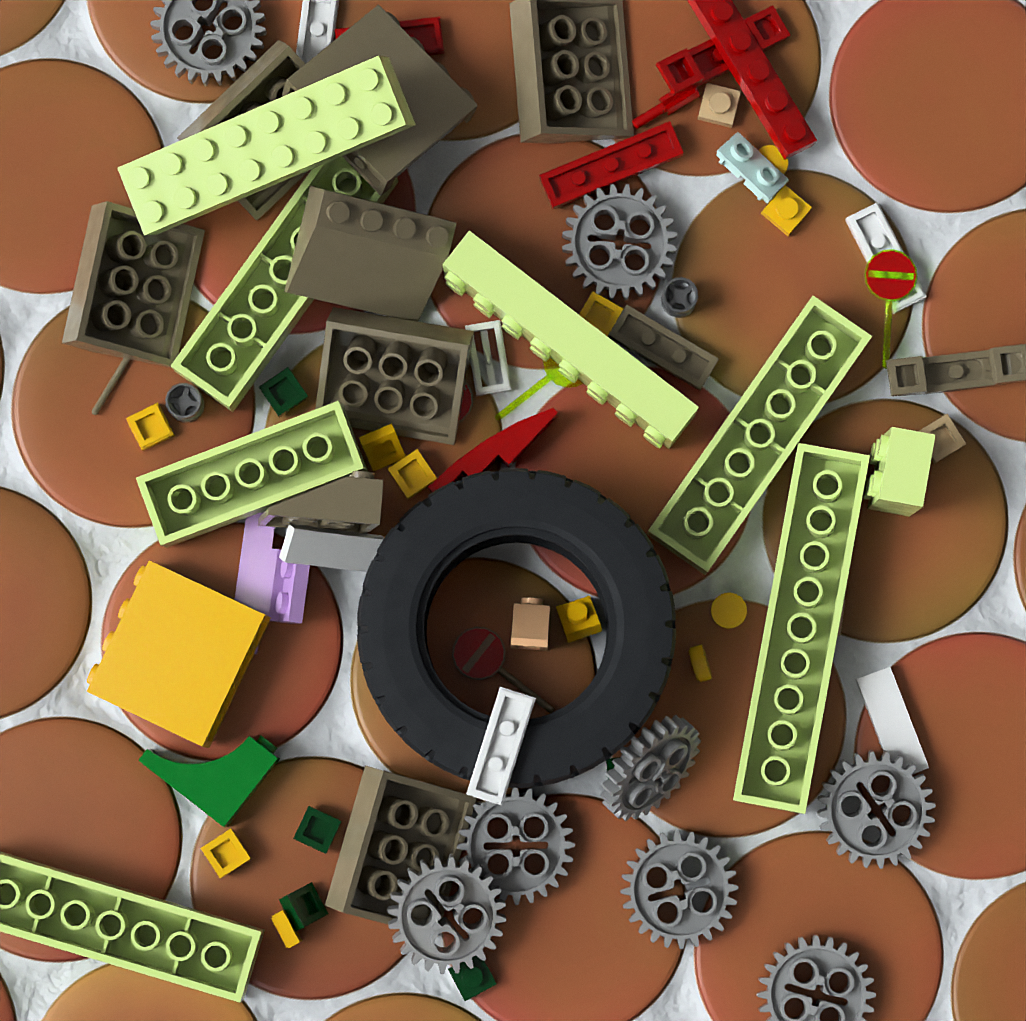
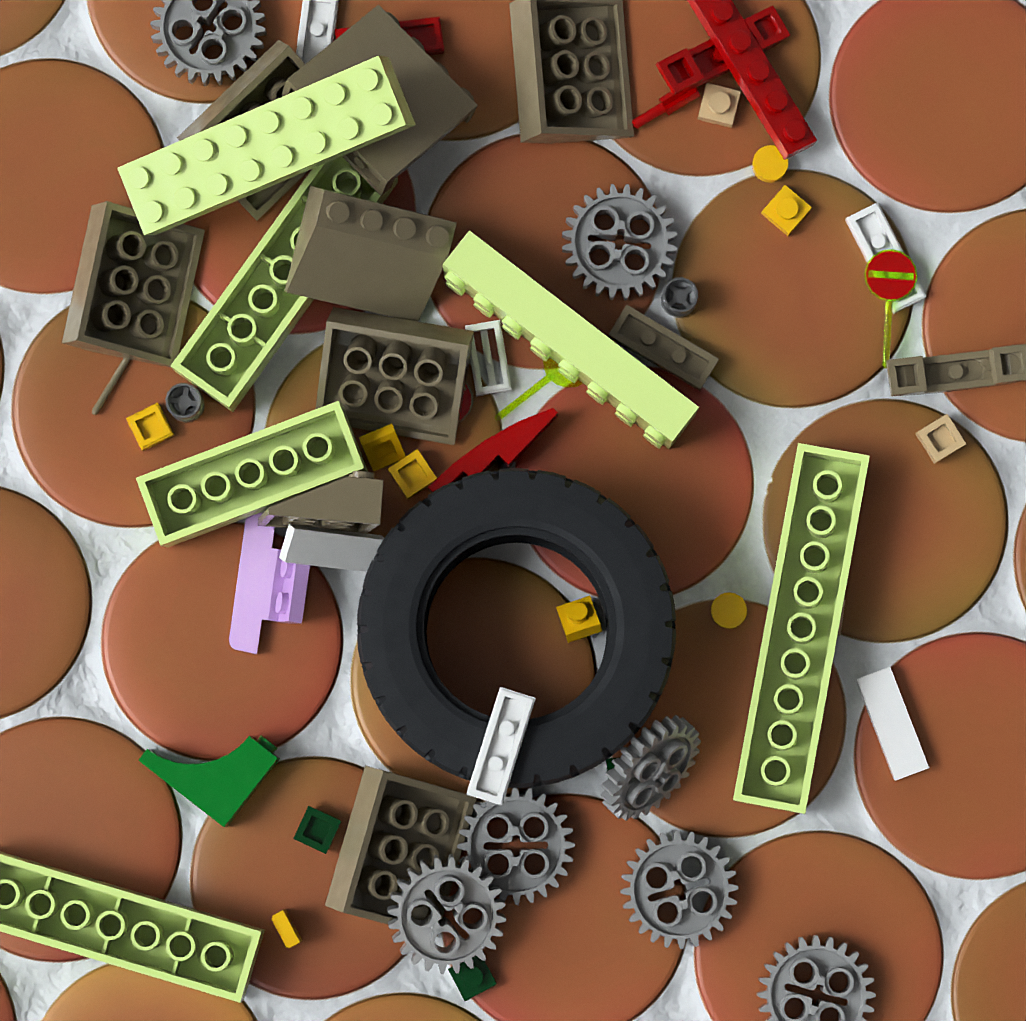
(177, 654): yellow panel -> none
(226, 853): yellow plate -> none
(283, 392): dark green plate -> none
(303, 906): dark green plate -> none
(480, 655): piece -> none
(530, 625): light nougat slope -> none
(601, 313): yellow plate -> none
(611, 165): red plate -> none
(700, 663): yellow tile -> none
(746, 161): light aqua hinge -> none
(759, 435): yellowish green brick -> none
(848, 827): light grey gear -> none
(900, 471): yellowish green brick -> none

